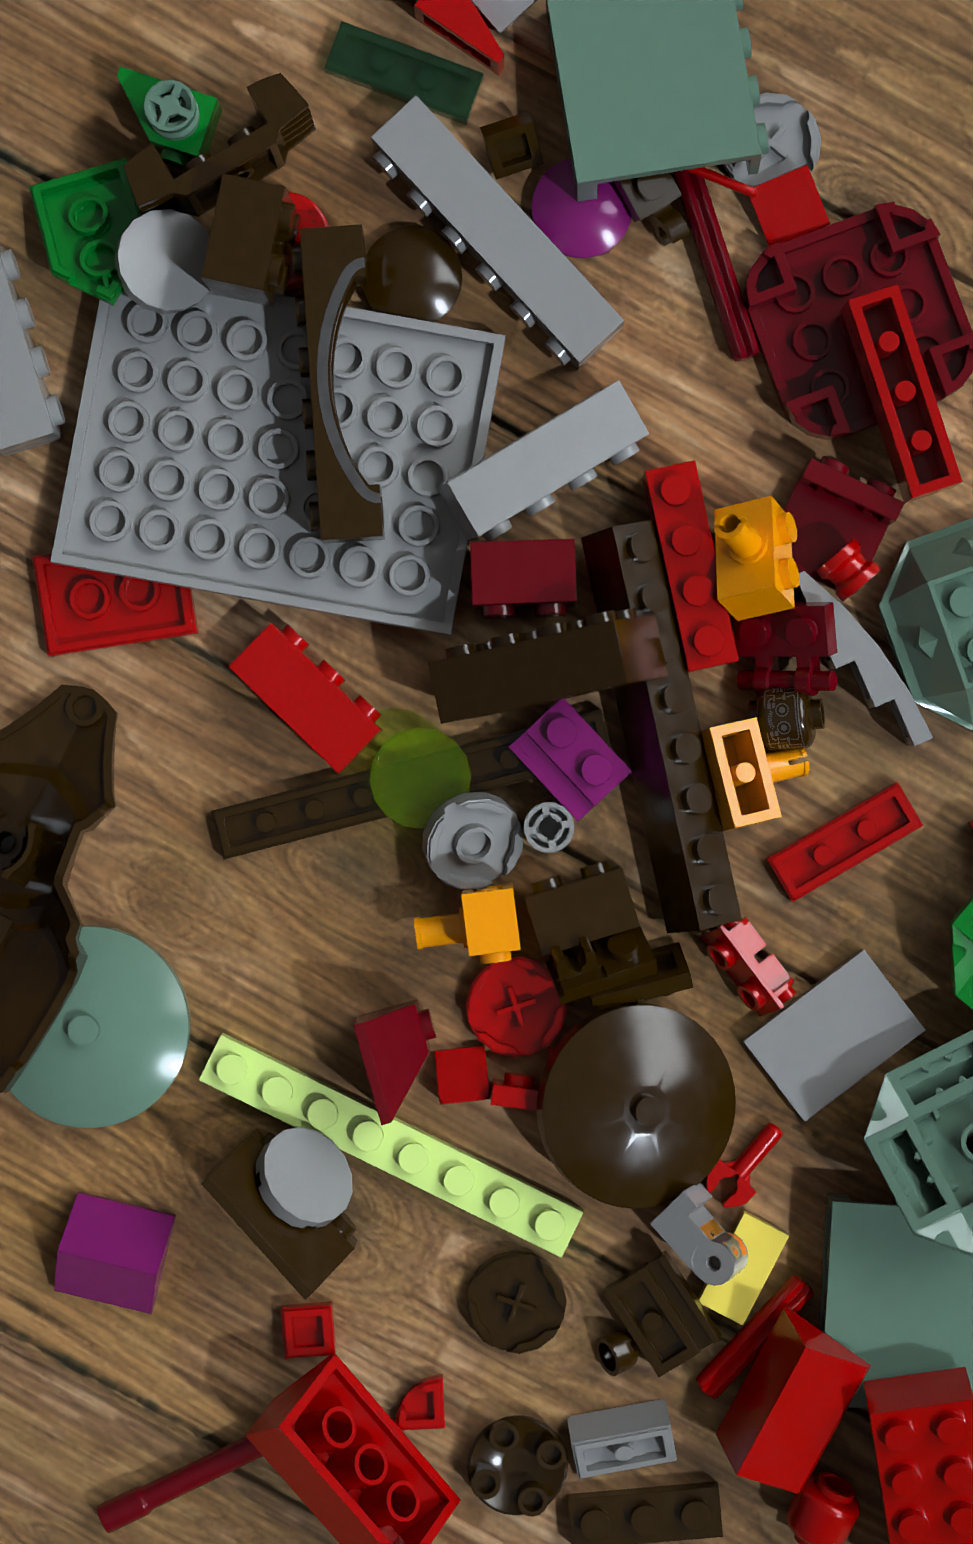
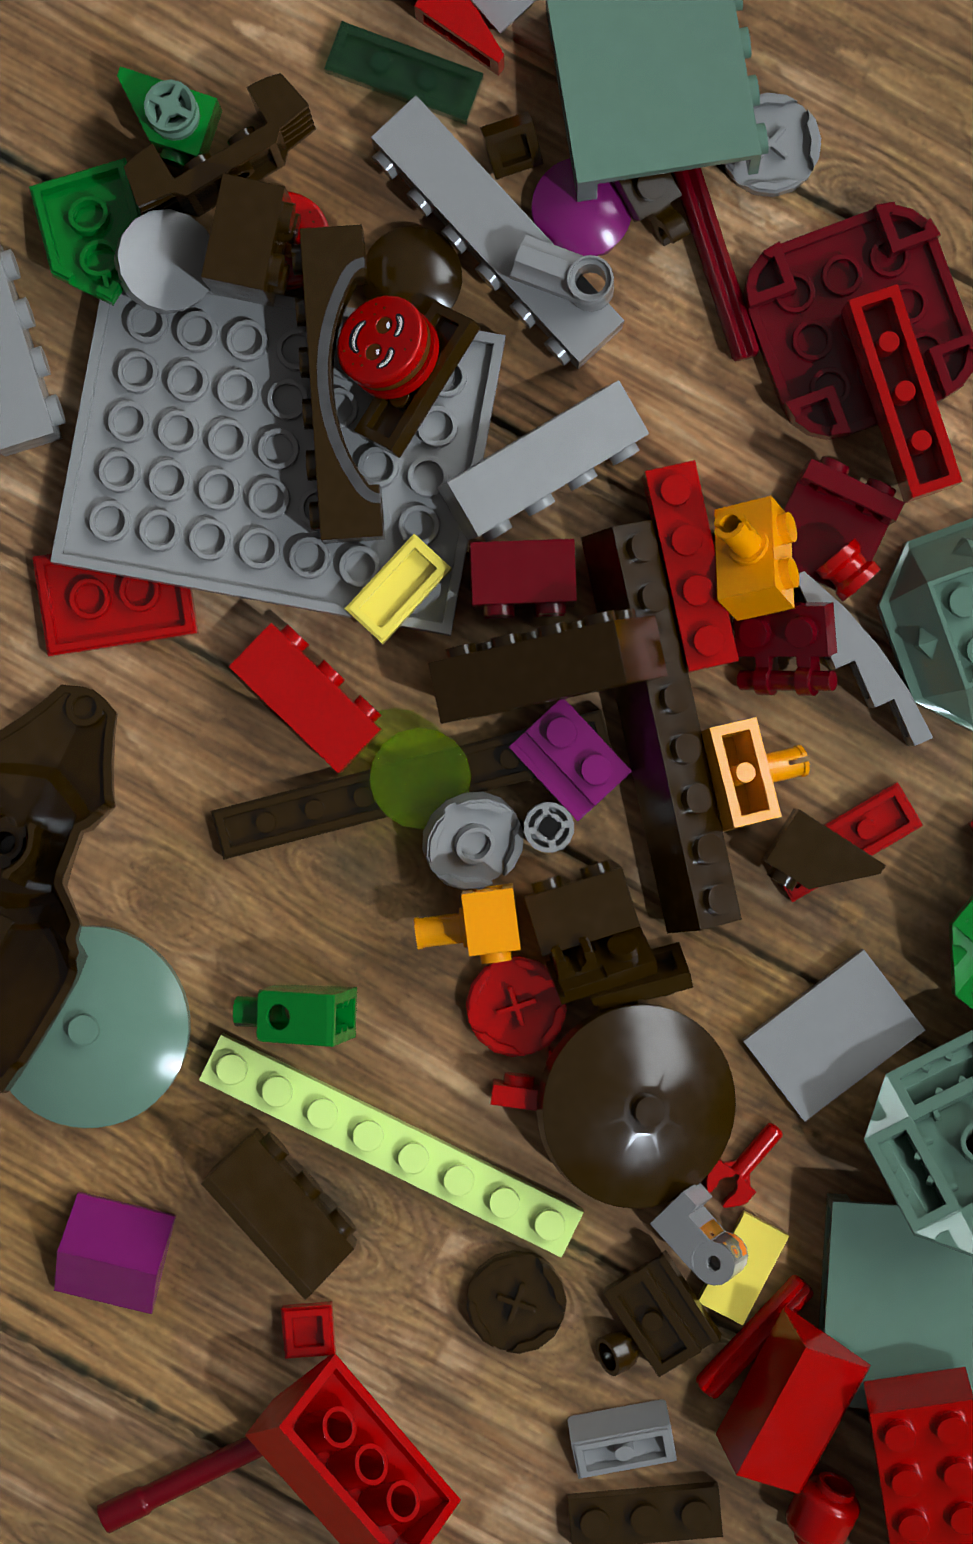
(304, 1178): light grey tile -> none
(316, 1014): none -> green torso
(388, 347): none -> red head
(393, 1051): dark red slope -> none
(394, 422): none -> dark brown plate
(398, 589): none -> light yellow tile
(423, 1405): red tile -> none
(462, 1074): red slope -> none
(517, 1465): dark brown dish -> none
(558, 270): none -> light grey piece
(760, 985): red hinge -> none
(784, 205): red piece -> none
(787, 718): dark brown head -> none
(815, 855): none -> dark brown slope

